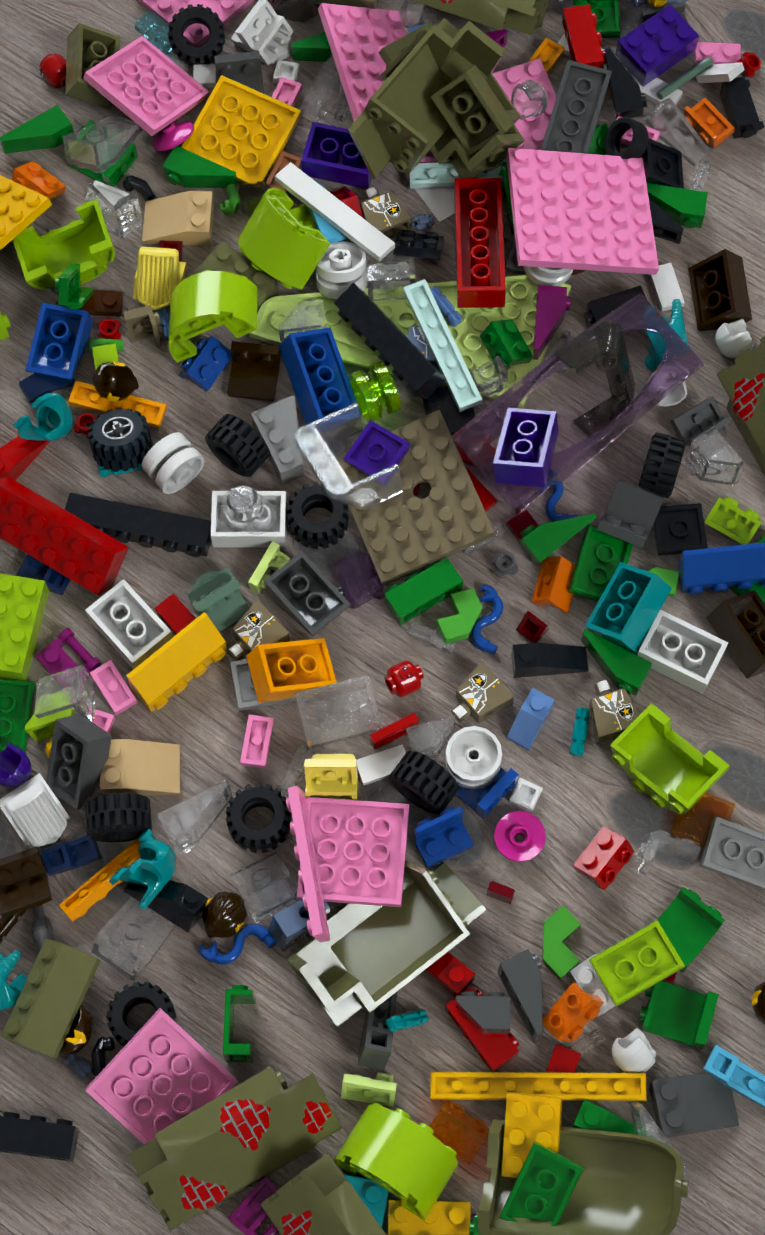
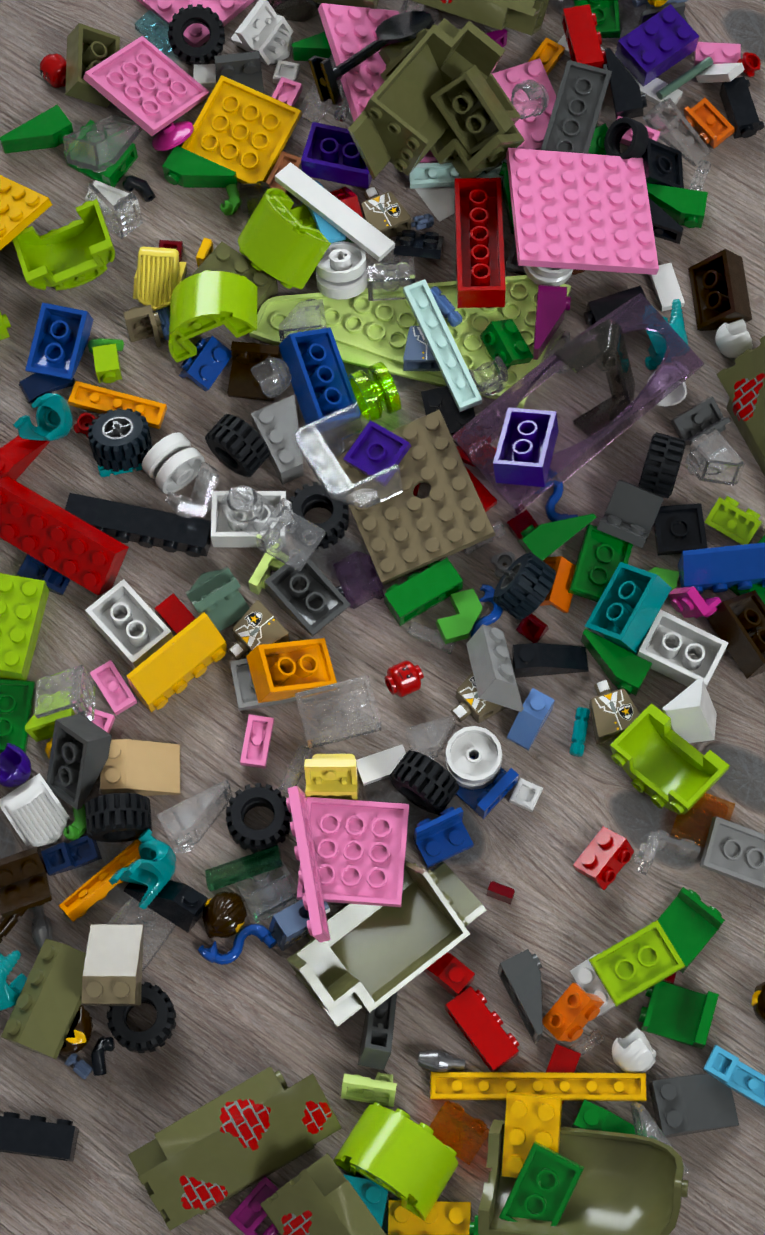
(38, 179): orange bracket -> none
(55, 659): magenta plate -> none
(69, 288): green bracket -> none
(78, 827): none -> bright green arm
(103, 303): reddish brown hinge -> none
(108, 324): red plate -> none
(113, 965): none -> slope
(114, 381): dark brown hair -> none
(159, 1078): bright pink plate -> none
(180, 218): tan slope -> none
(200, 499): none -> clear bracket
(204, 251): none -> yellow tile
(236, 1052): green panel -> none
(243, 868): none -> clear green tile
(272, 376): none -> clear hair
(289, 536): none -> clear bracket
(390, 341): black brick -> none
(393, 30): none -> black piece
(393, 731): red tile -> none
(407, 1020): teal axle -> none
(439, 1061): none -> flat silver piece
(488, 1012): dark grey slope -> none
(493, 668): none -> light grey slope
(519, 824): dark pink dish -> none
(524, 586): none -> black wheel
(555, 952): bright green tile -> none
(691, 604): none -> dark pink bracket
(693, 713): none -> white slope

